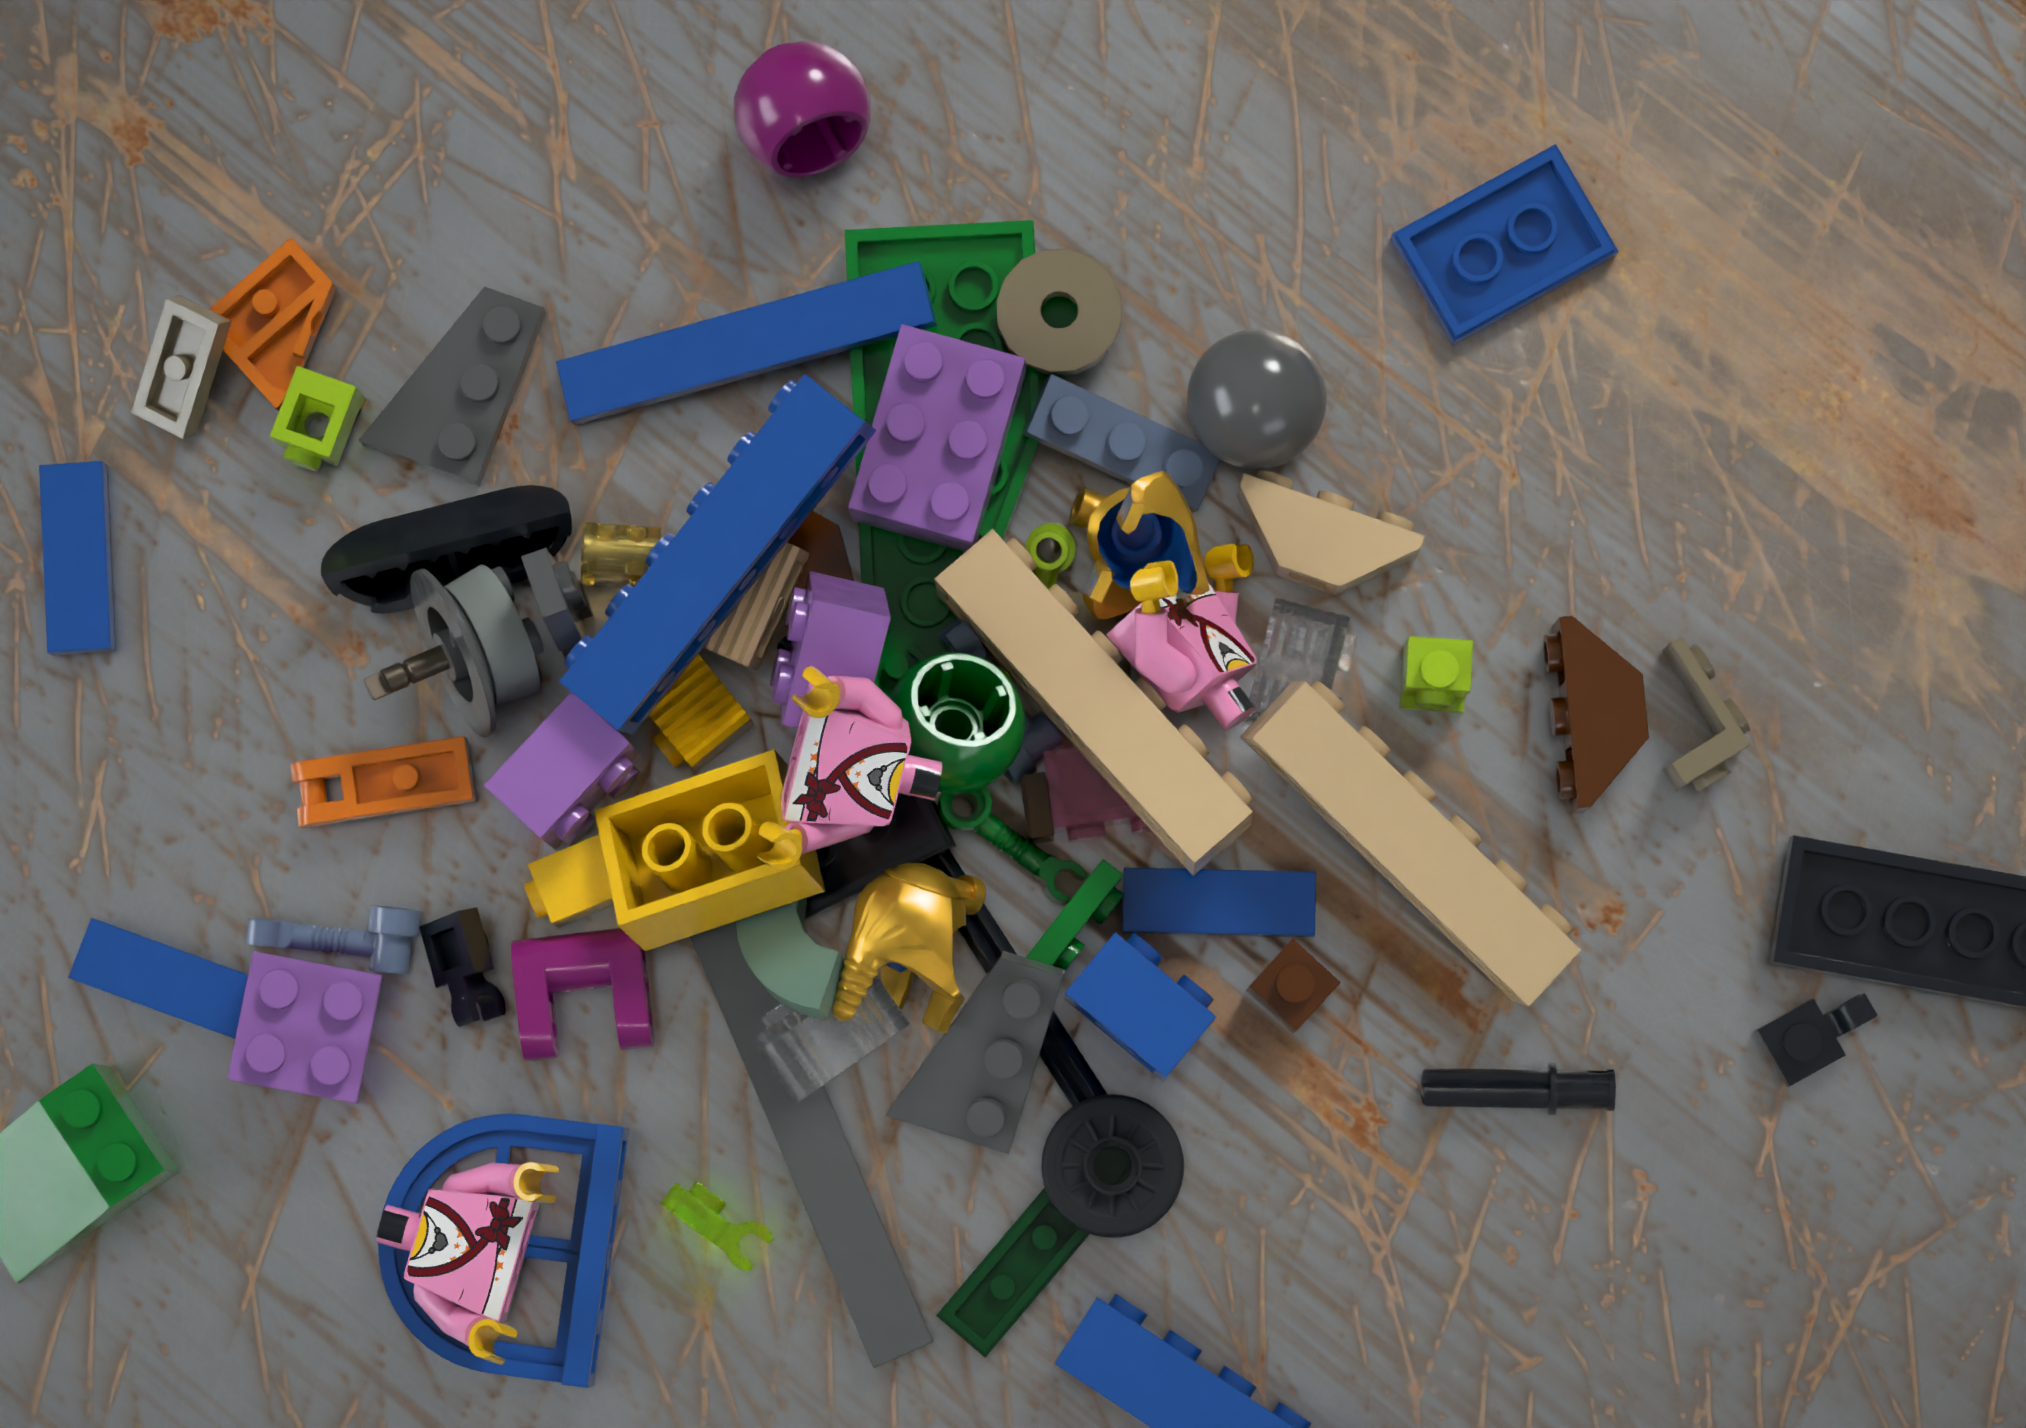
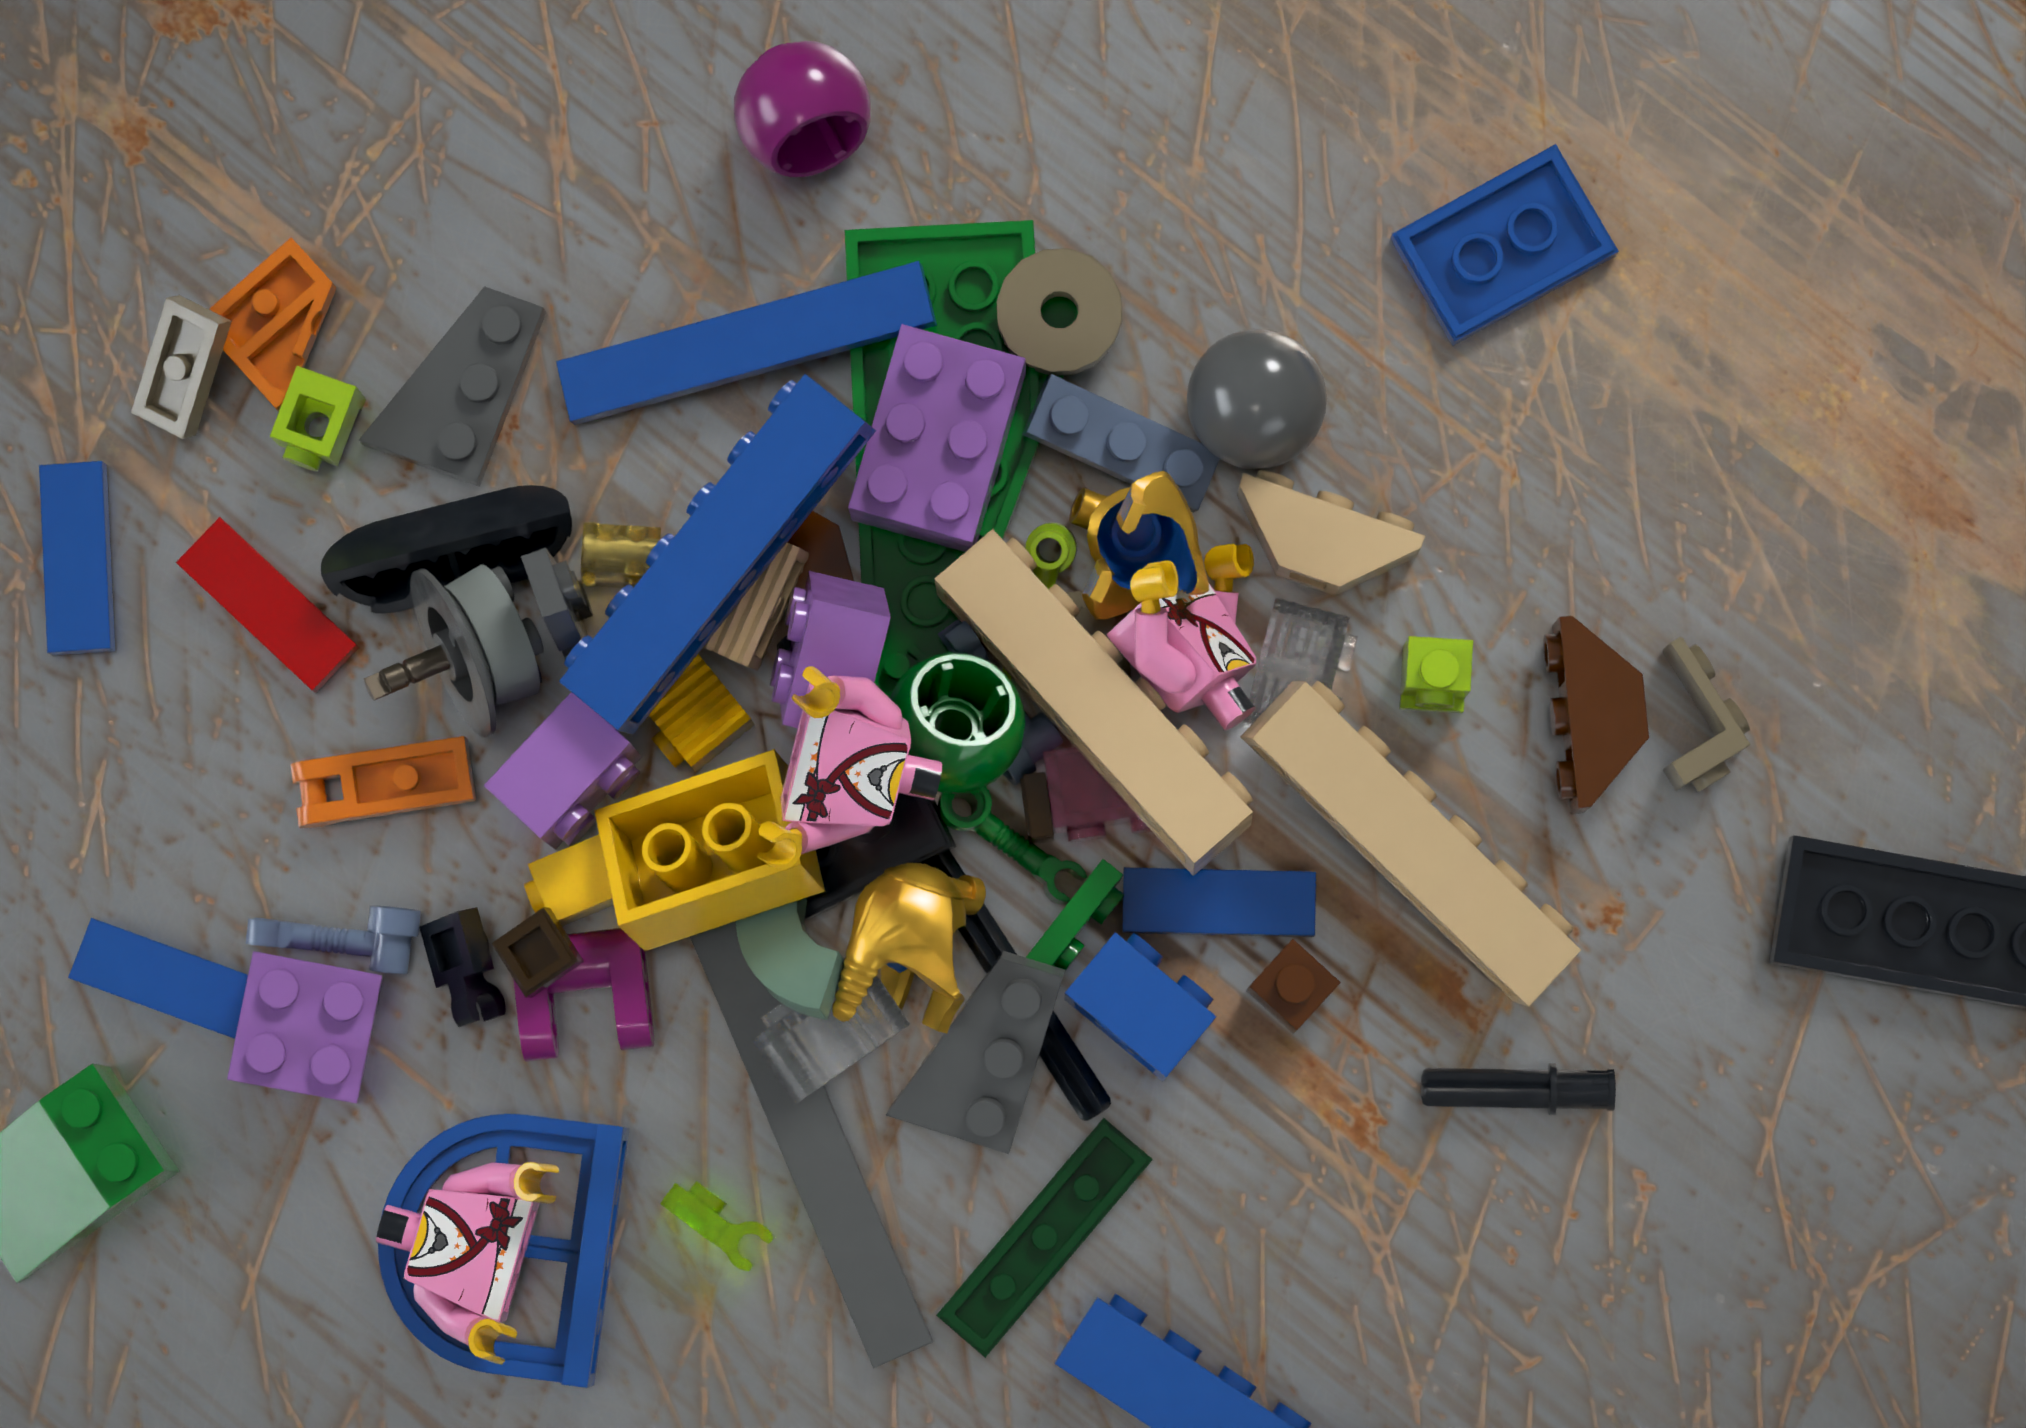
(267, 605): none -> red tile
(537, 952): none -> dark brown tile
(1070, 1172): black wheel -> none
(1807, 1039): black plate -> none

